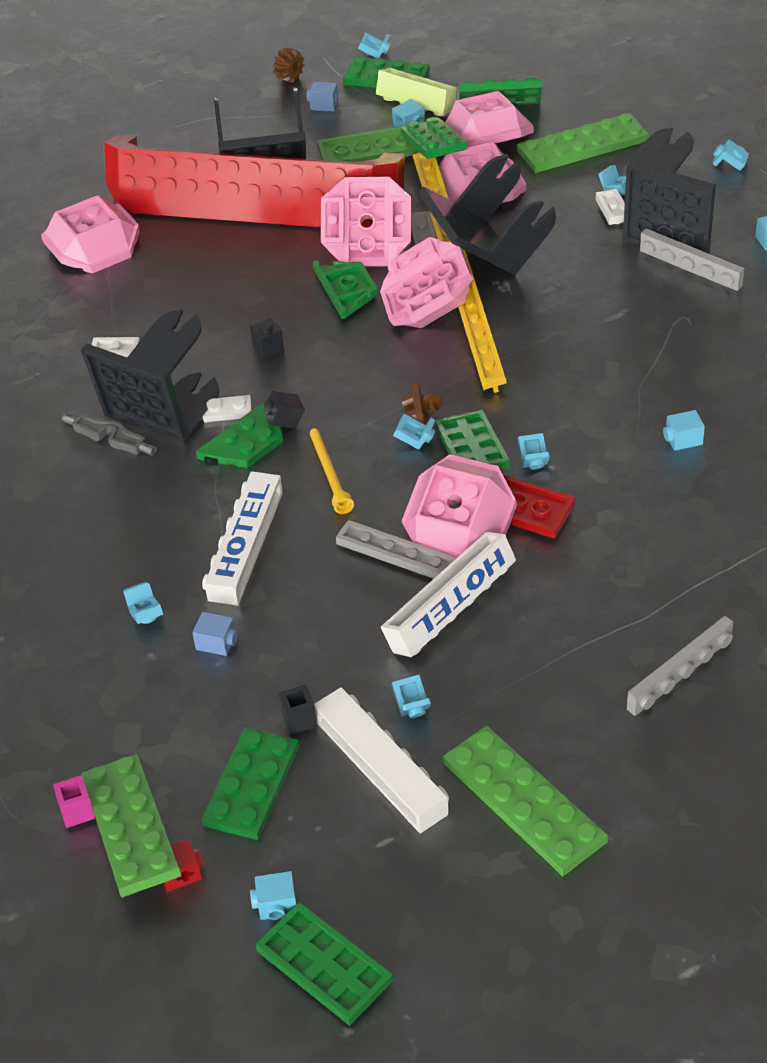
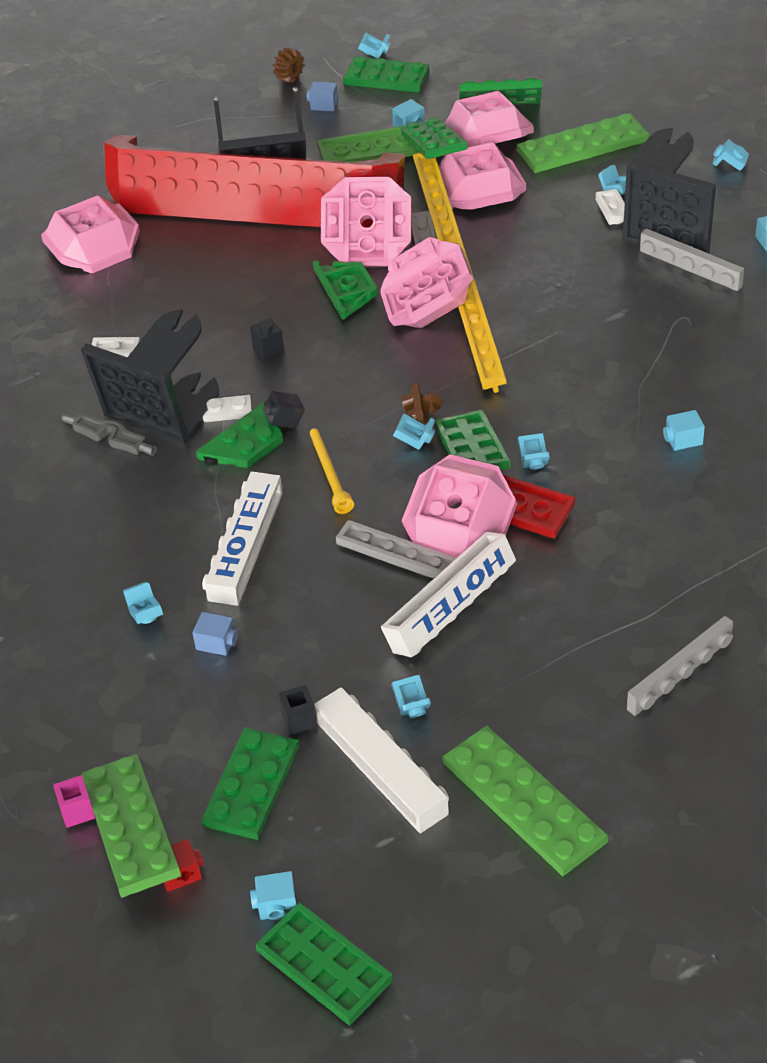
(405, 86): yellowish green brick -> none
(467, 218): black piece -> none

